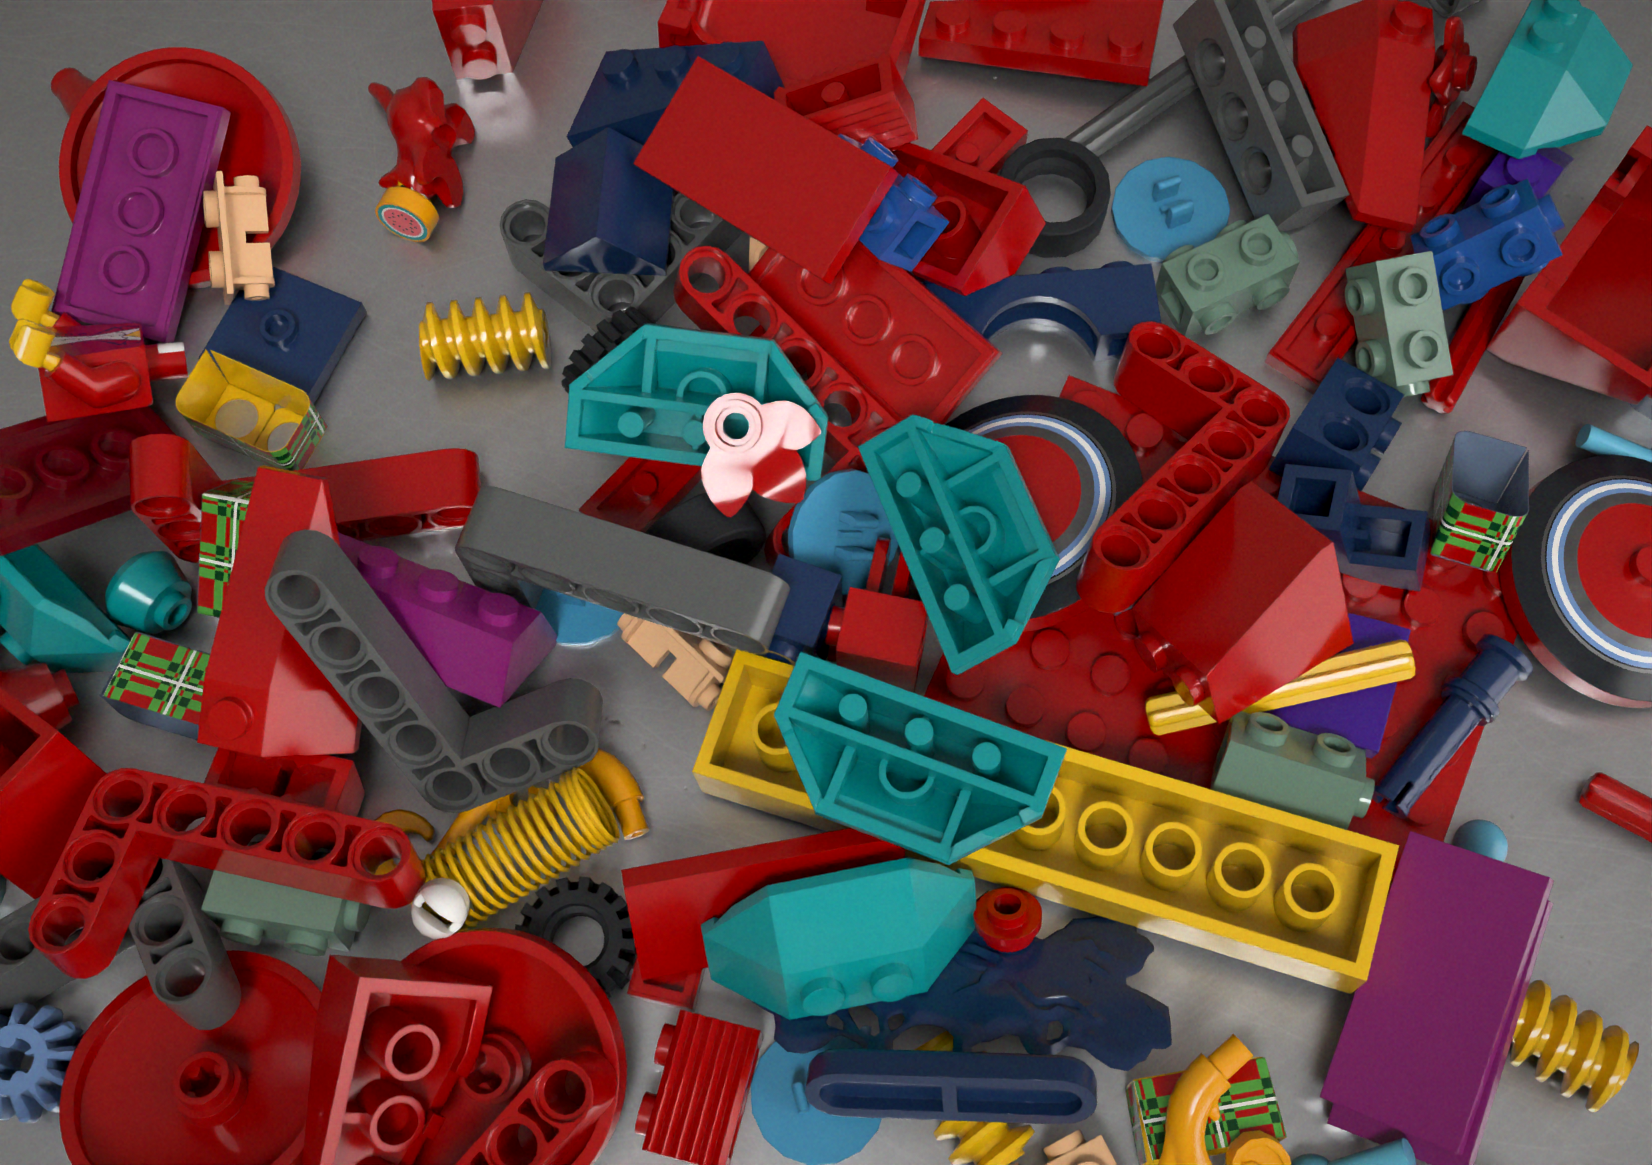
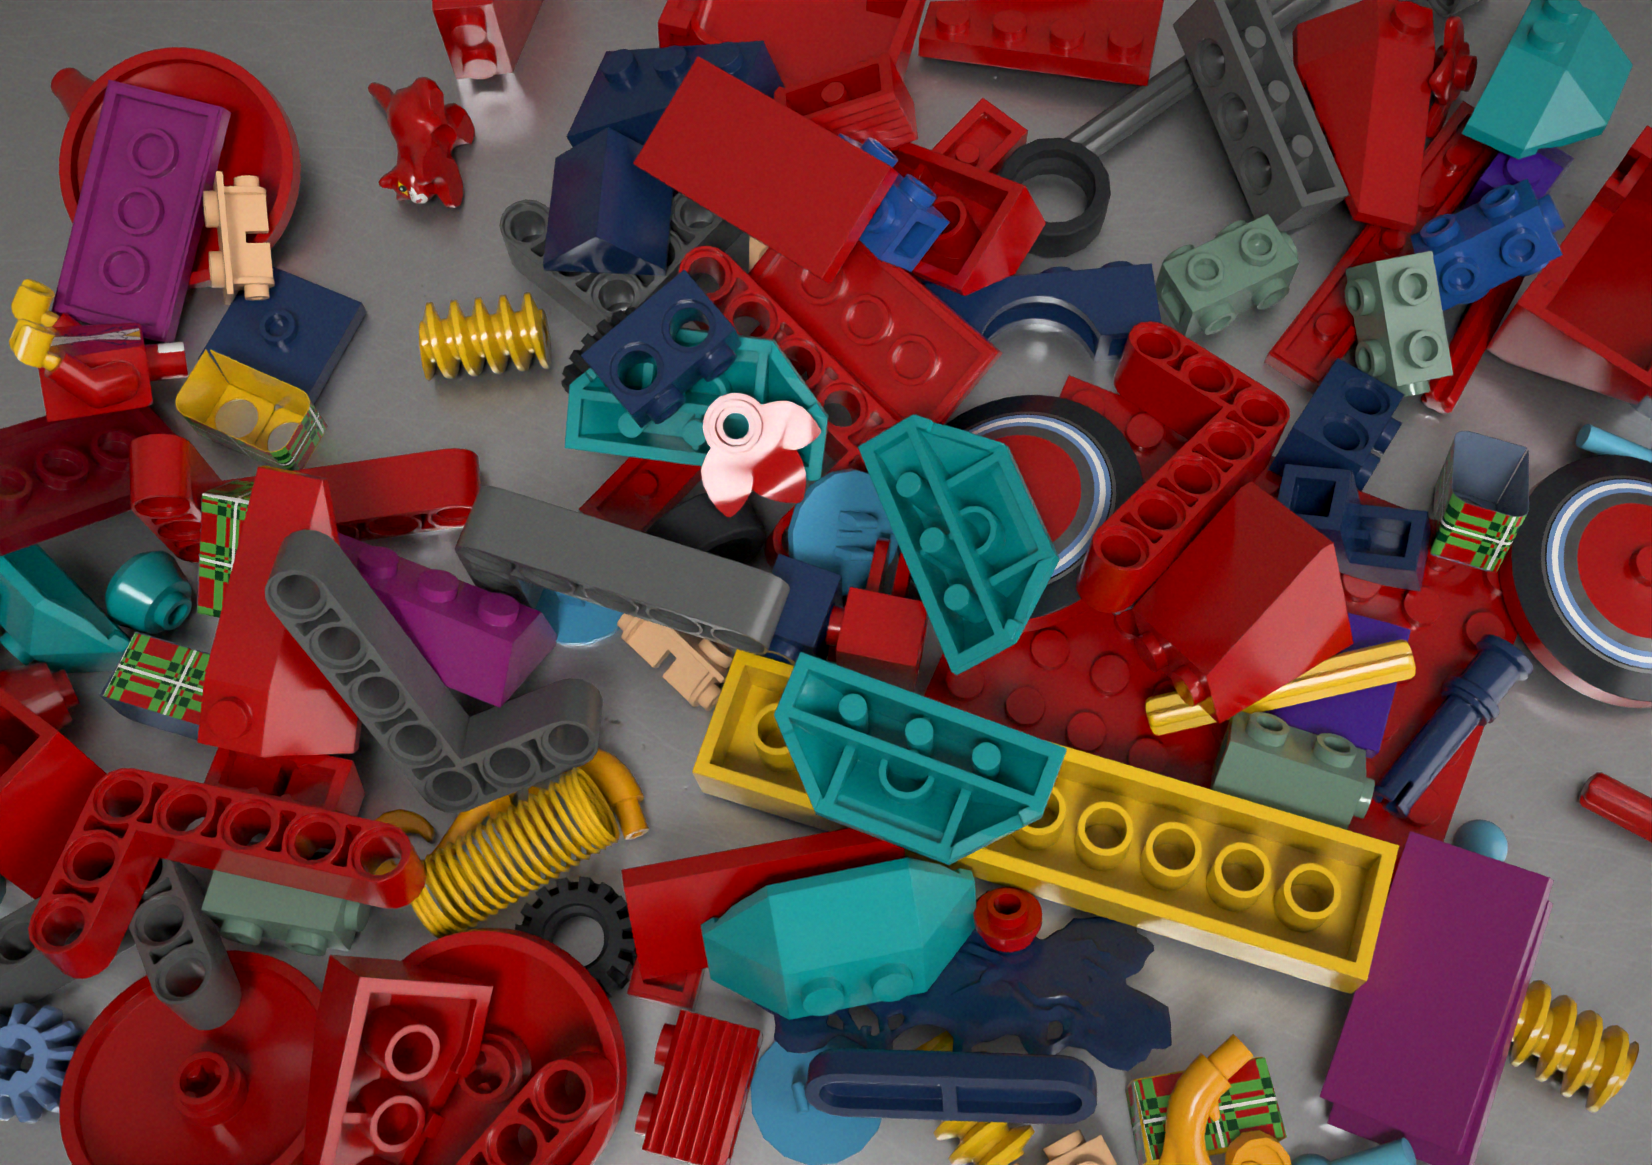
(407, 214): tile -> none
(447, 900): white hinge -> none
(650, 337): none -> dark blue brick
(1168, 206): dark azure piece -> none

